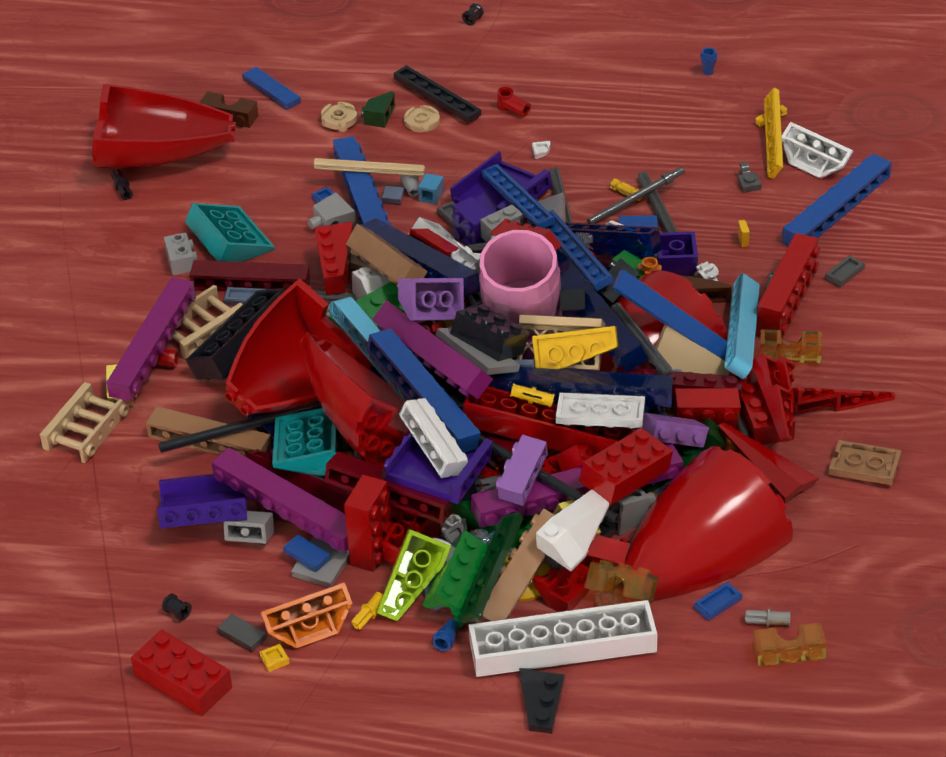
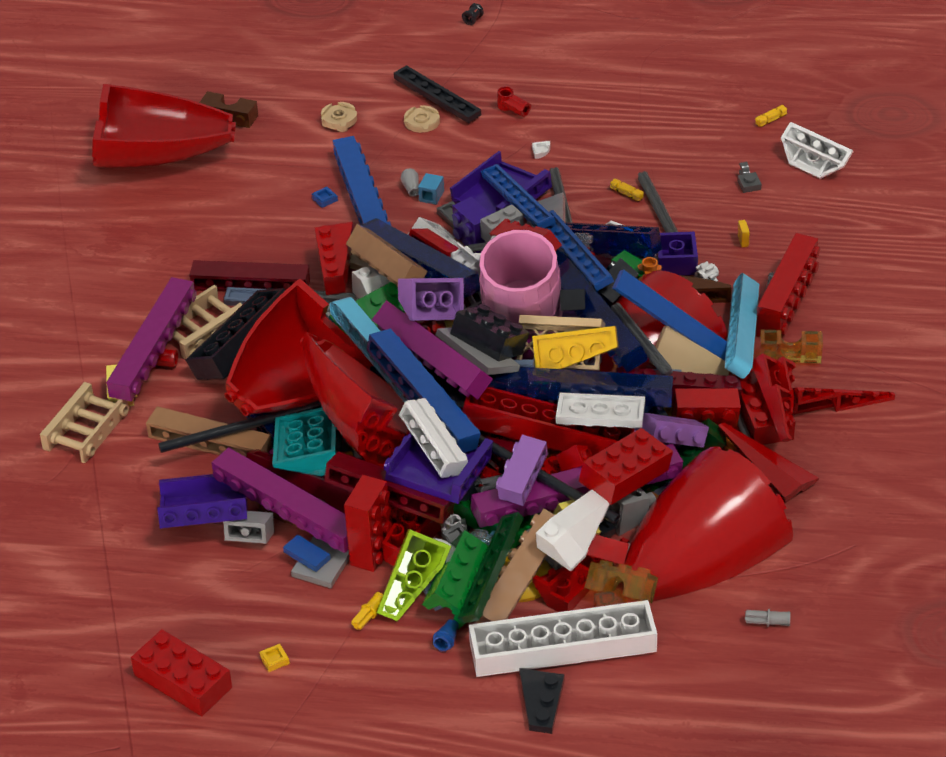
(121, 184): black pin -> none
(177, 607): black bush -> none
(179, 253): light grey brick -> none
(227, 232): teal slope -> none
(241, 632): dark grey tile -> none
(271, 88): blue tile -> none
(309, 617): orange wedge -> none
(331, 211): light grey torso -> none
(369, 167): tan axle -> none
(378, 110): dark green slope -> none
(393, 195): sand blue tile -> none
(517, 391): yellow pin -> none
(641, 220): blue tile -> none
(666, 179): dark grey bar -> none
(708, 60): blue cone -> none
(718, 601): blue tile -> none
(772, 649): clear yellow arch -> none
(773, 133): yellow tile -> none
(839, 199): blue brick -> none
(844, 271): dark grey tile -> none
(865, 462): medium nougat piece -> none

